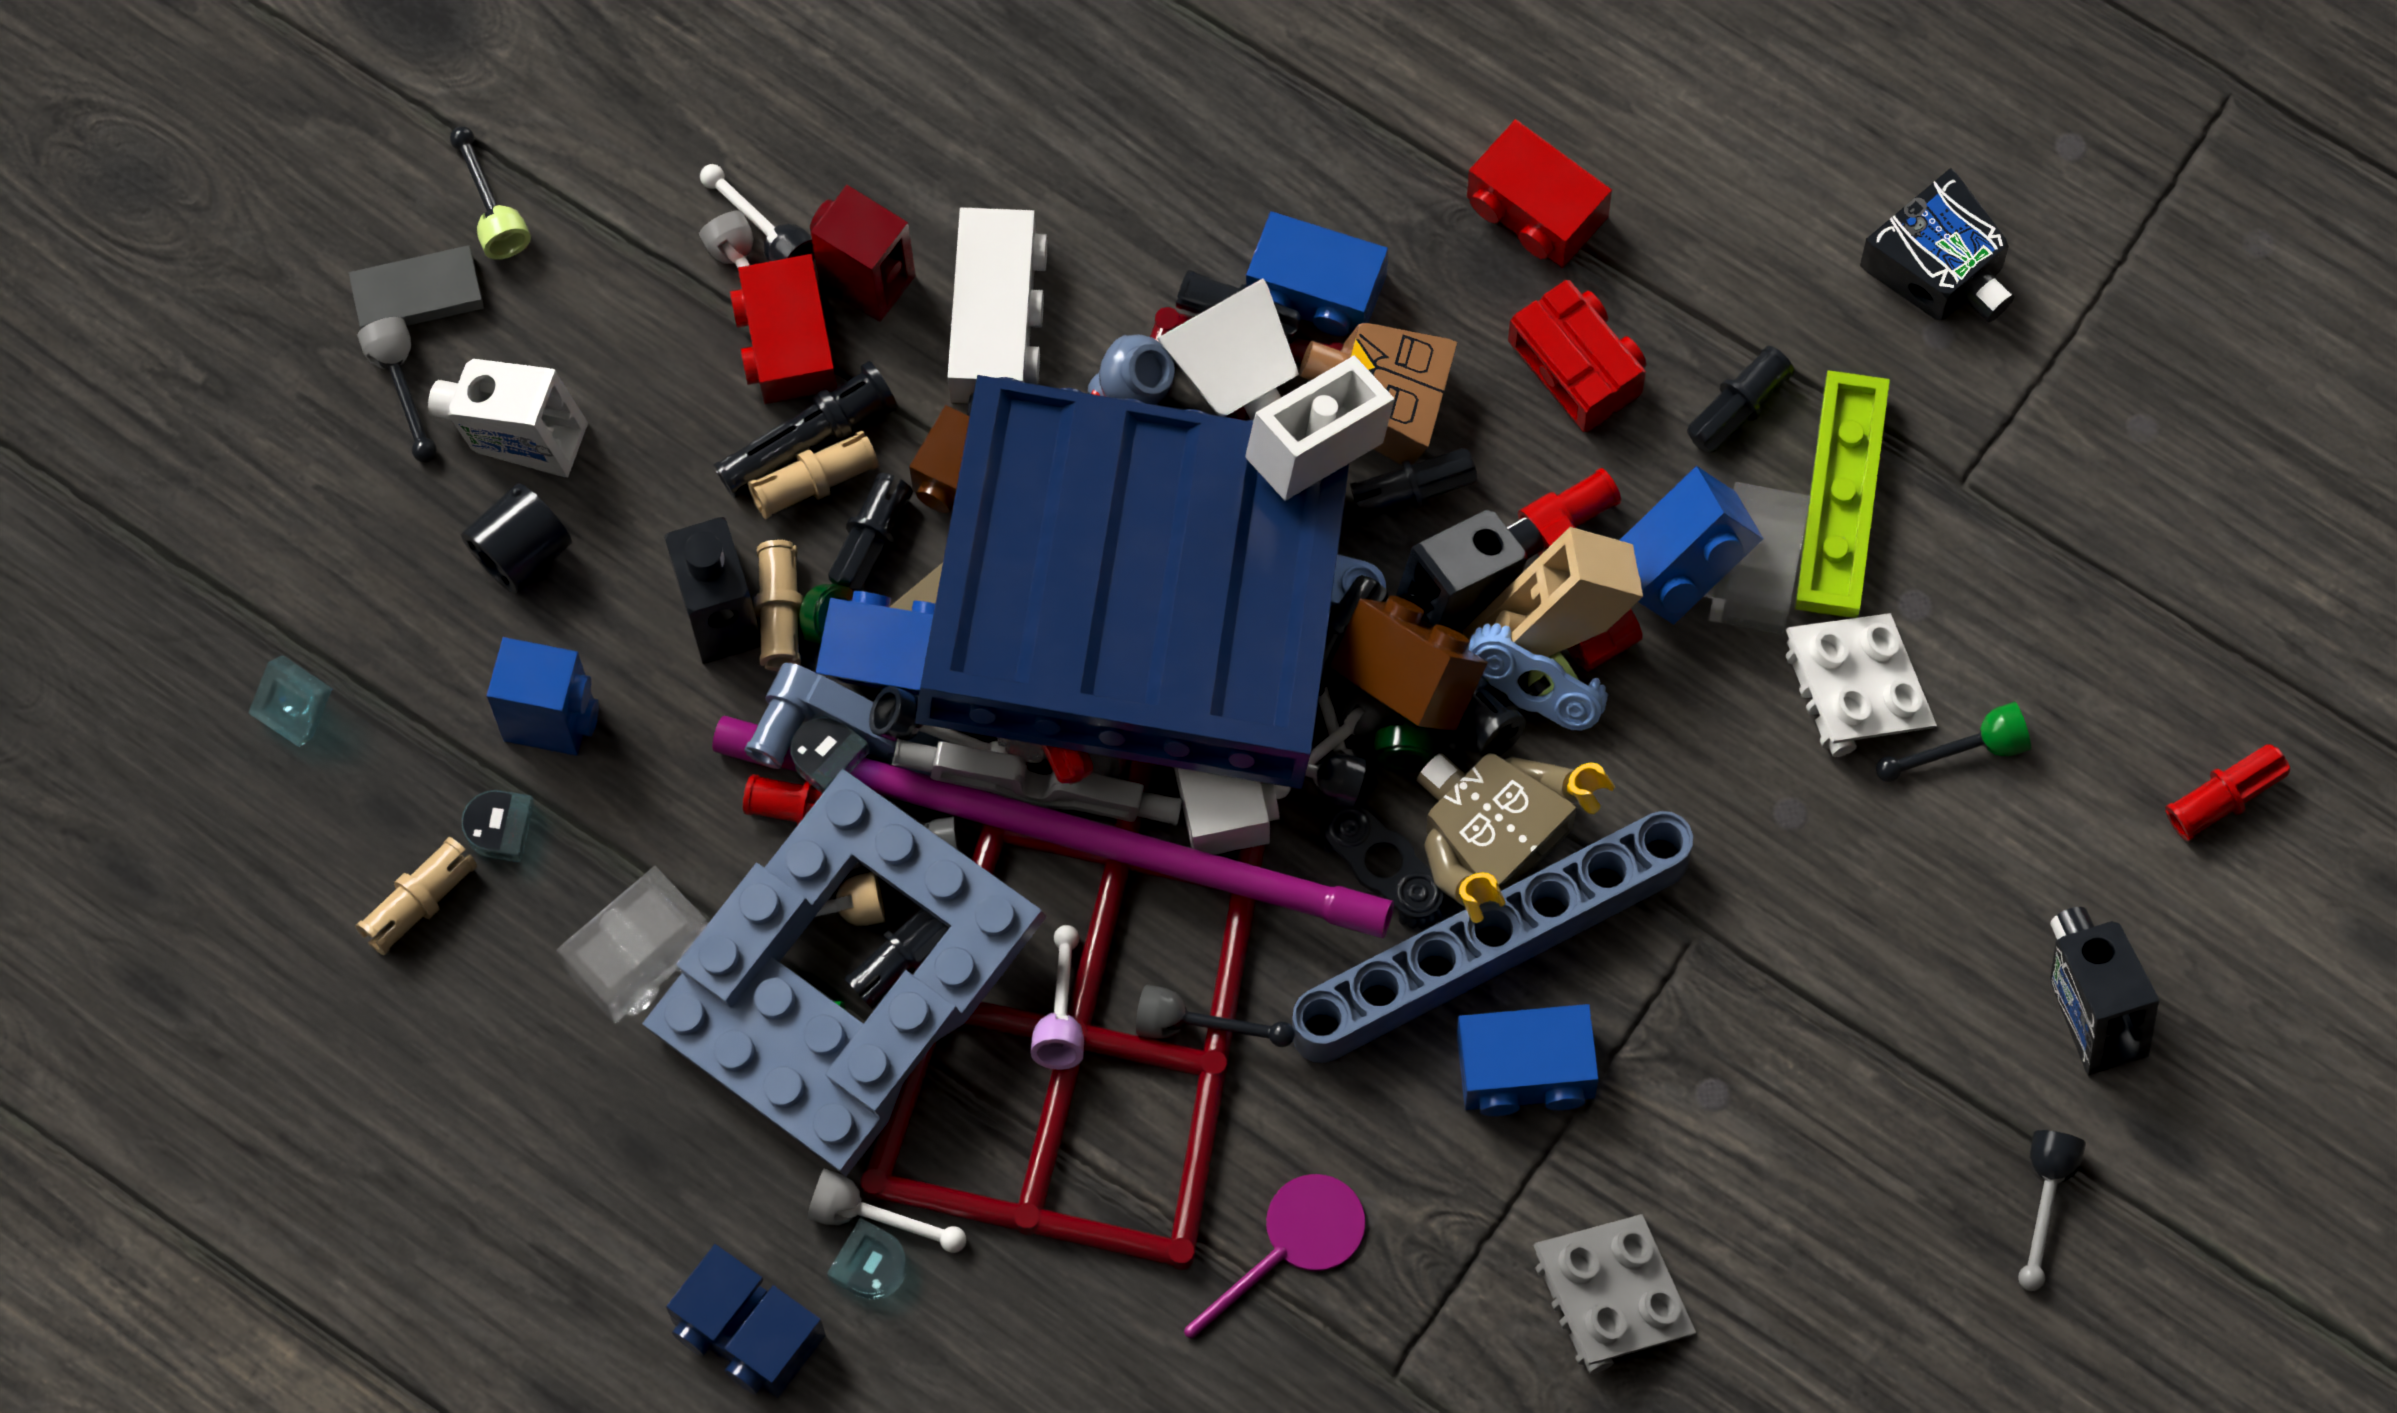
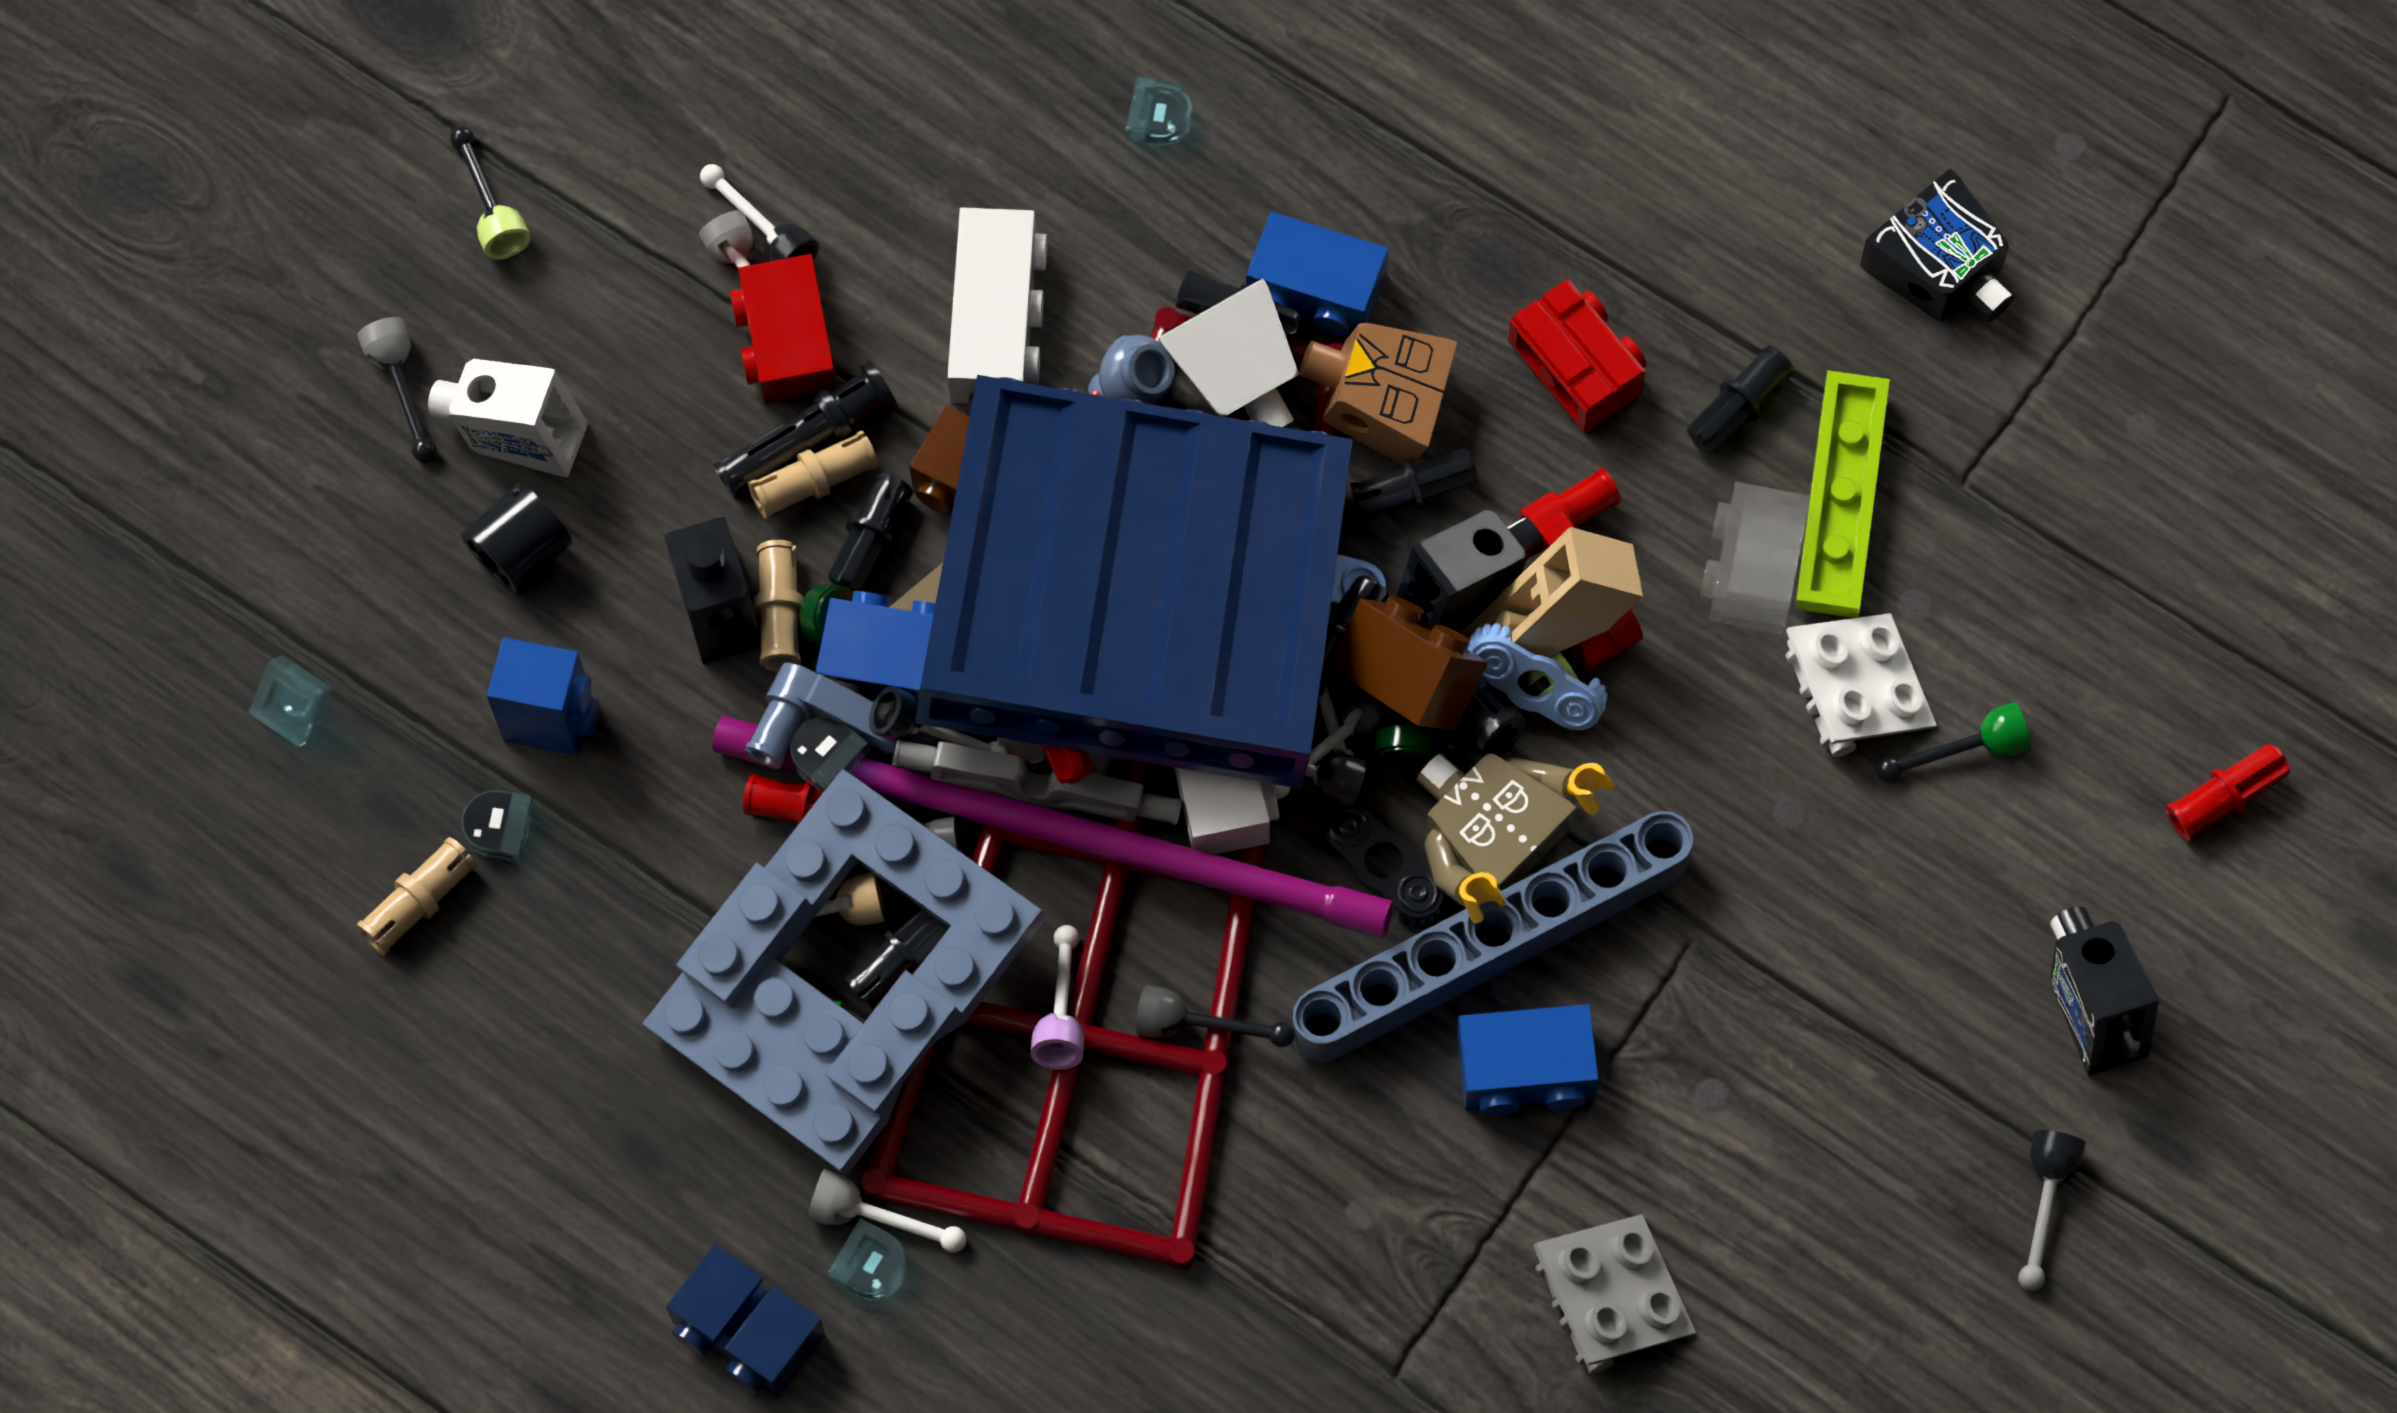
(418, 288): dark grey tile -> none
(632, 945): clear brick -> none
(862, 252): dark red brick -> none
(1158, 112): none -> clear light blue tile
(1311, 1225): magenta piece -> none
(1319, 427): white brick -> none
(1538, 194): red brick -> none
(1690, 543): blue brick -> none

